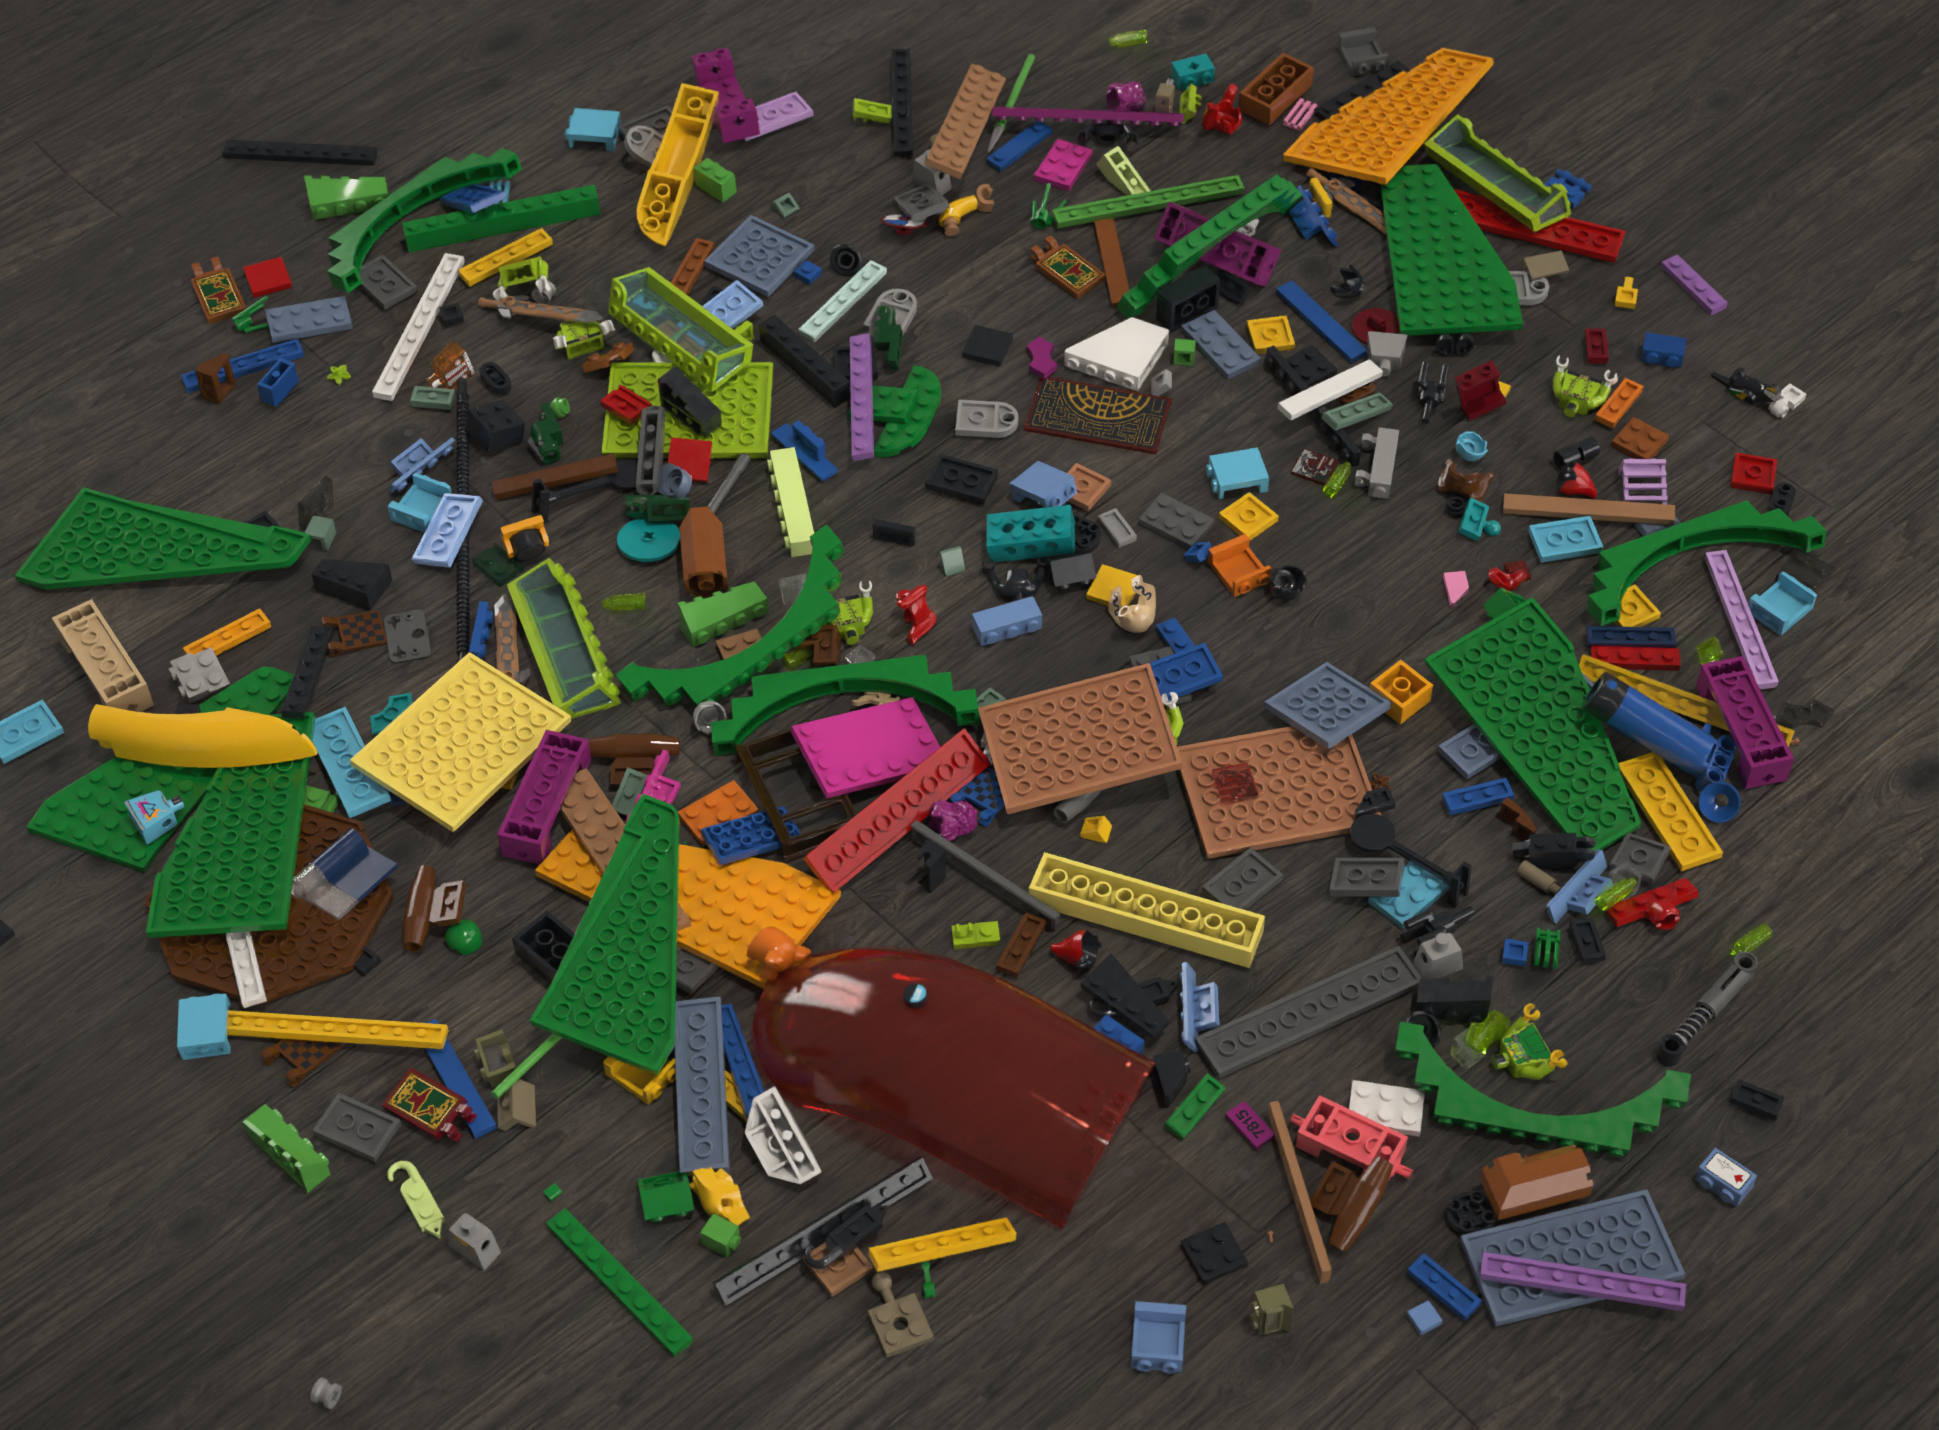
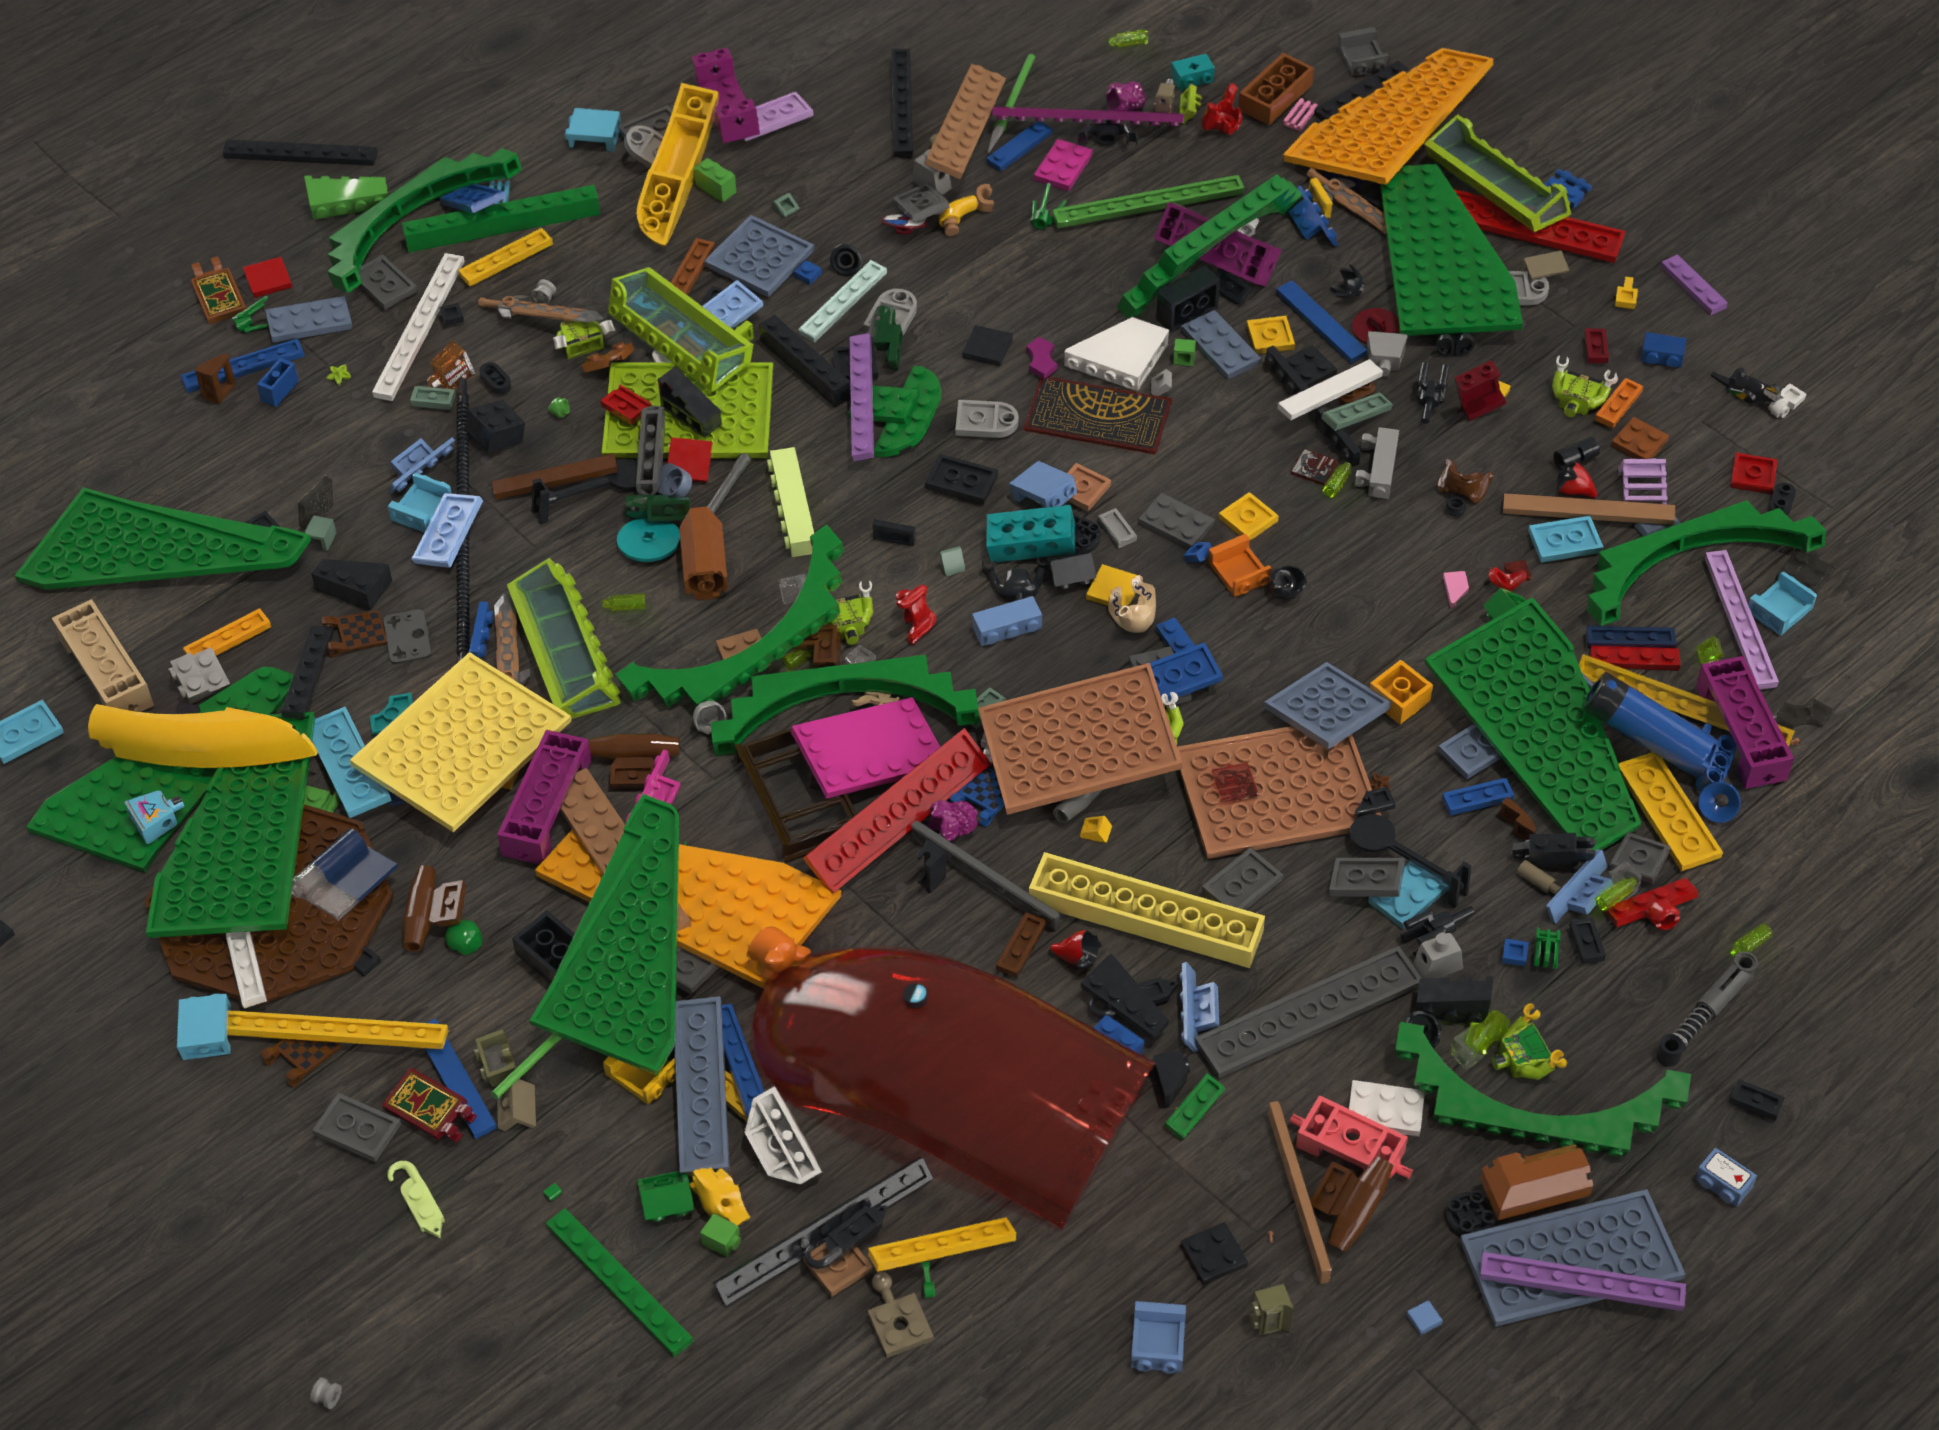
(287, 1147): bright green wedge -> none
(469, 1237): light grey torso -> none
(497, 565): clear green plate -> none
(522, 272): lime torso -> none
(526, 538): piece -> none
(546, 436): dark green plate -> none
(630, 787): sand green plate -> none
(715, 808): orange plate -> none
(721, 612): bright green wedge -> none
(744, 837): blue tile -> none
(808, 448): blue bracket -> none
(871, 110): lime plate -> none
(976, 935): lime plate -> none
(1066, 268): tile -> none
(1111, 259): dark orange tile -> none
(1121, 172): yellowish green slope -> none
(1237, 471): medium azure panel -> none
(1250, 1125): magenta tile -> none
(1444, 1287): blue plate -> none
(1470, 446): medium azure hair -> none
(1475, 521): teal plate -> none
(1636, 609): yellow tile -> none

